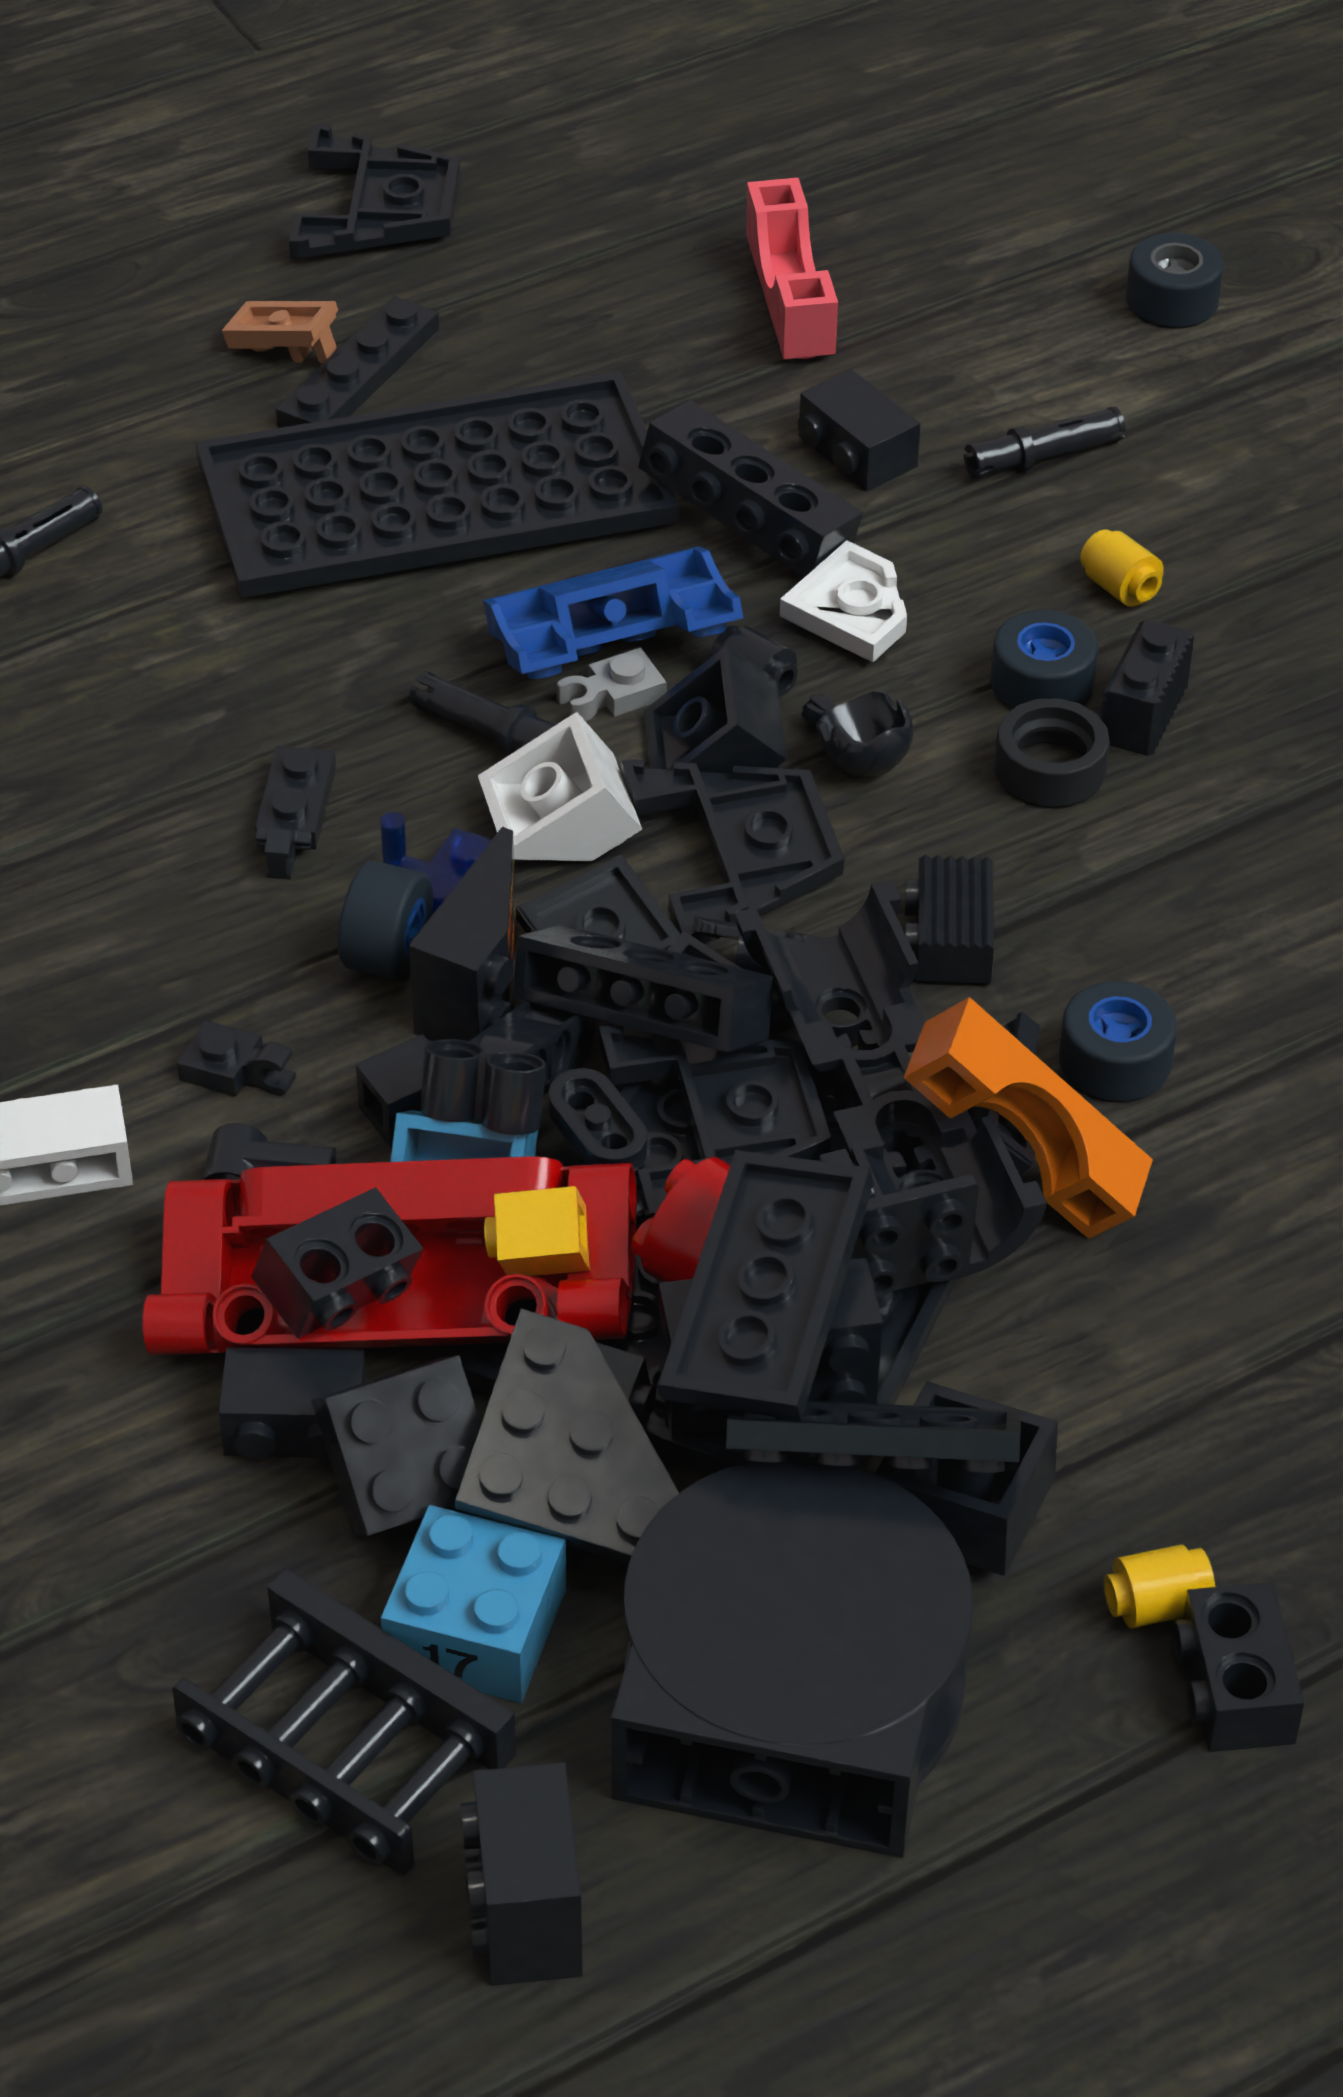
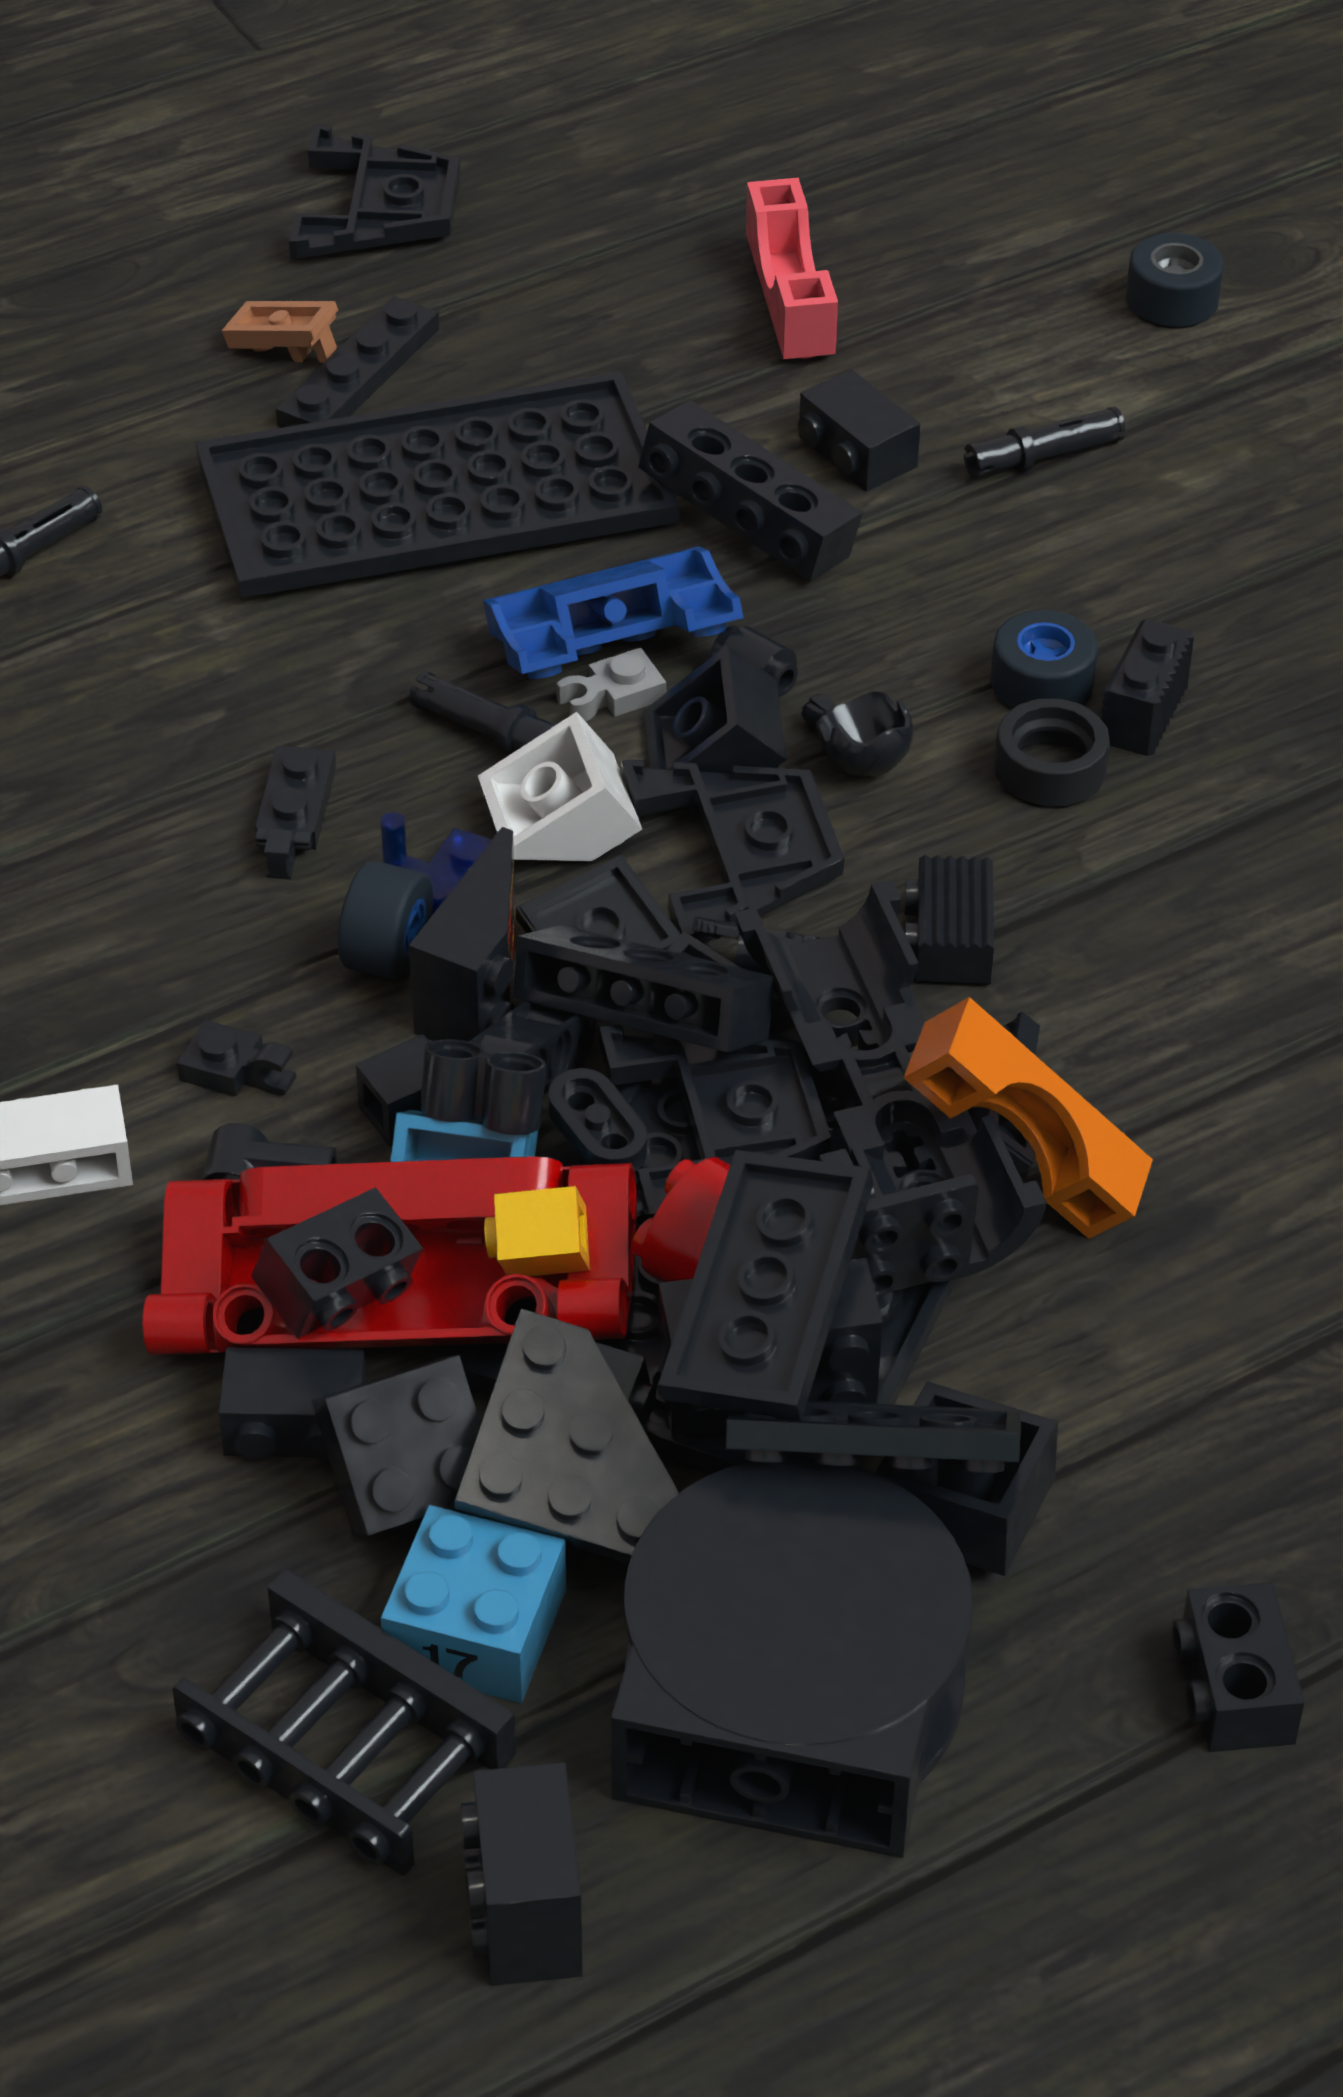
(849, 602): white plate -> none
(1117, 1041): black wheel -> none
(1122, 567): yellow brick -> none
(1155, 1583): yellow brick -> none

